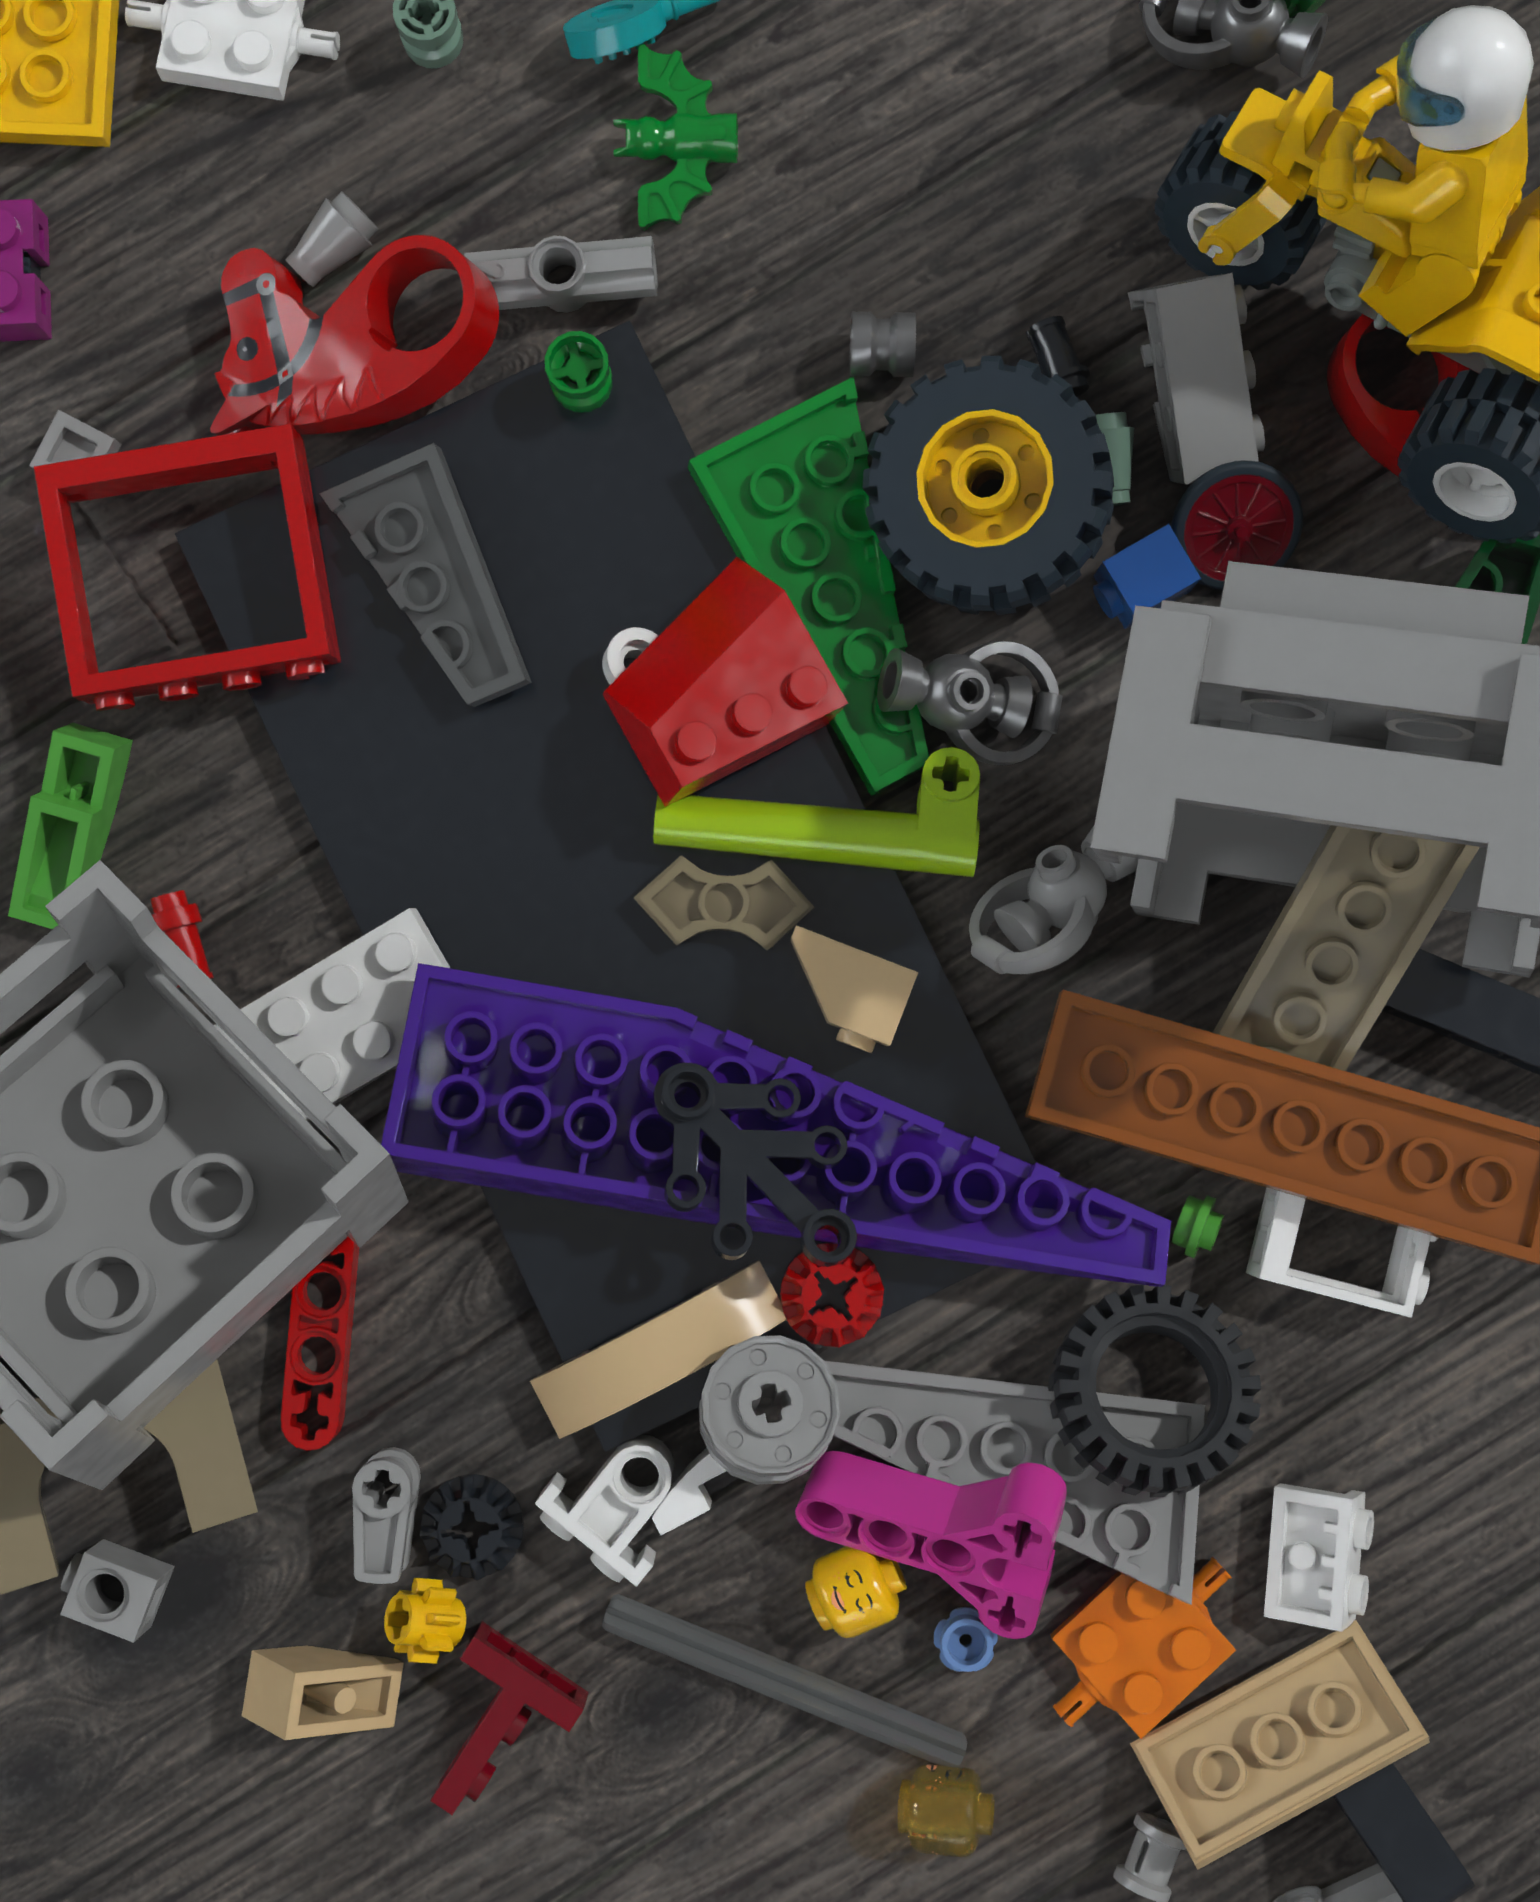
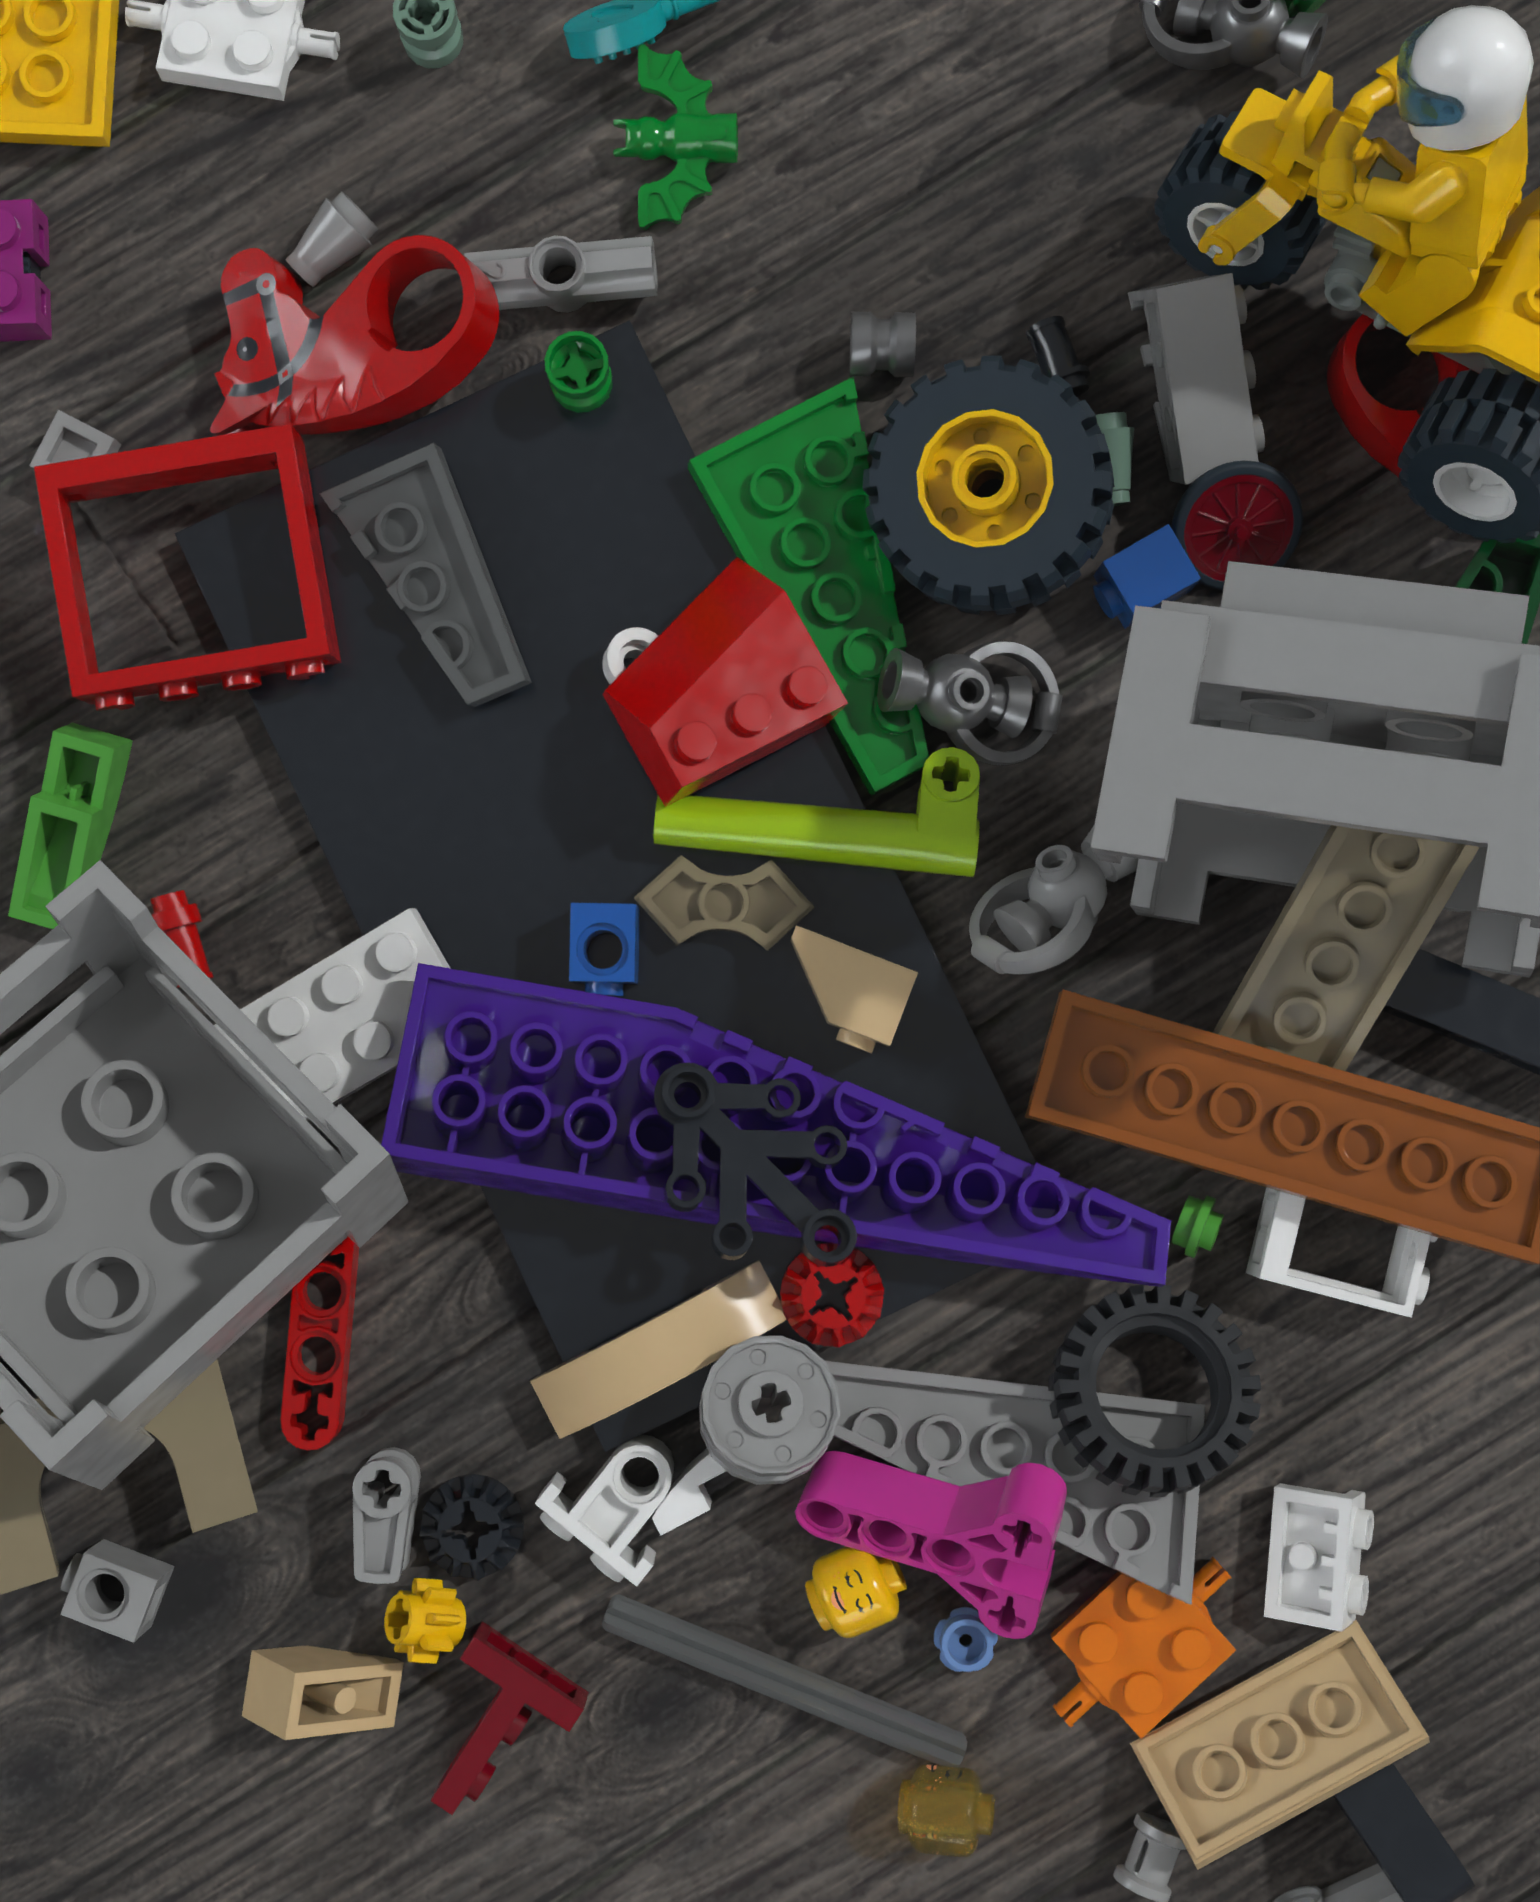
(587, 922): none -> blue brick

